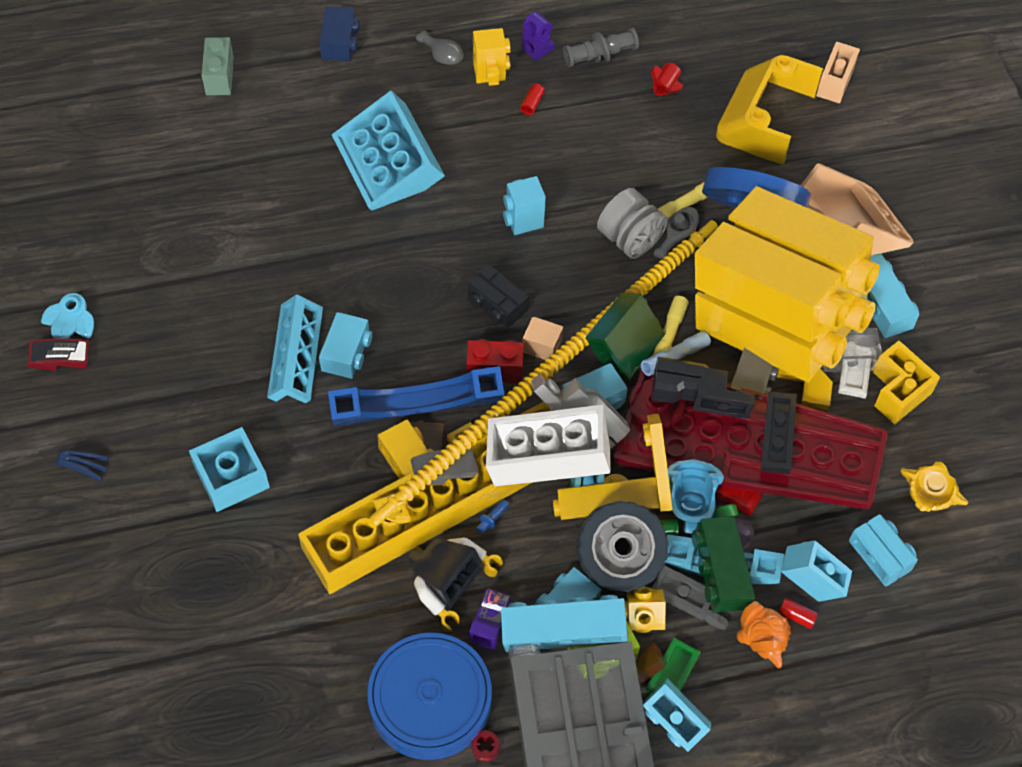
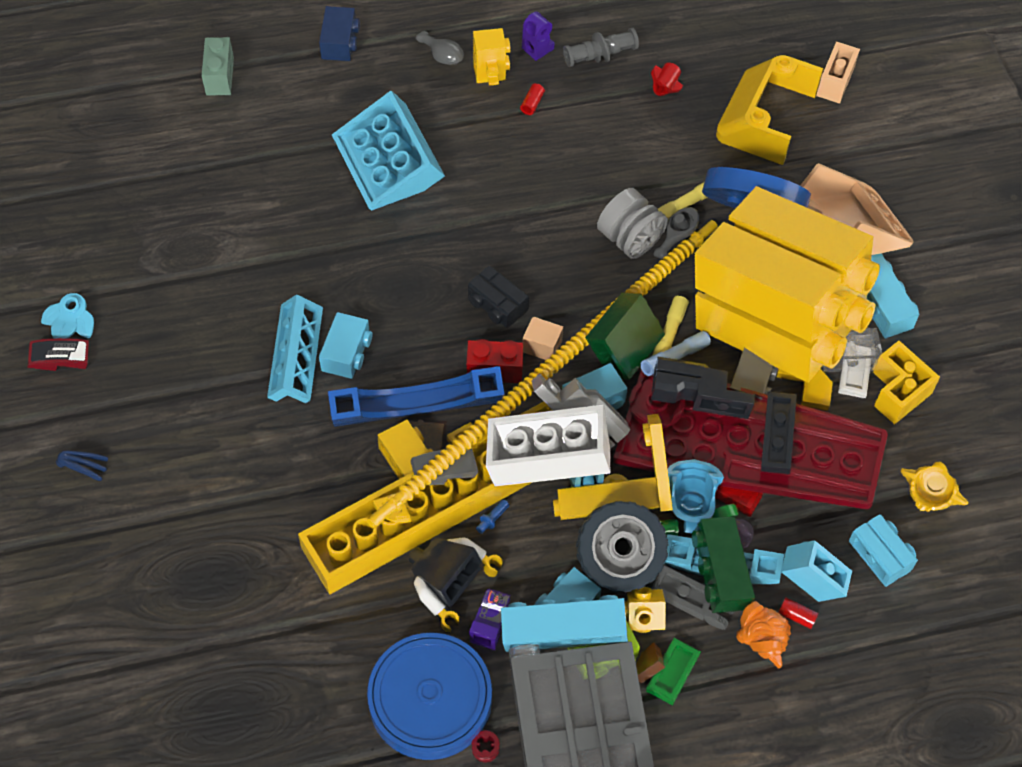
(229, 469): medium azure brick -> none
(524, 205): medium azure brick -> none
(677, 715): medium azure brick -> none

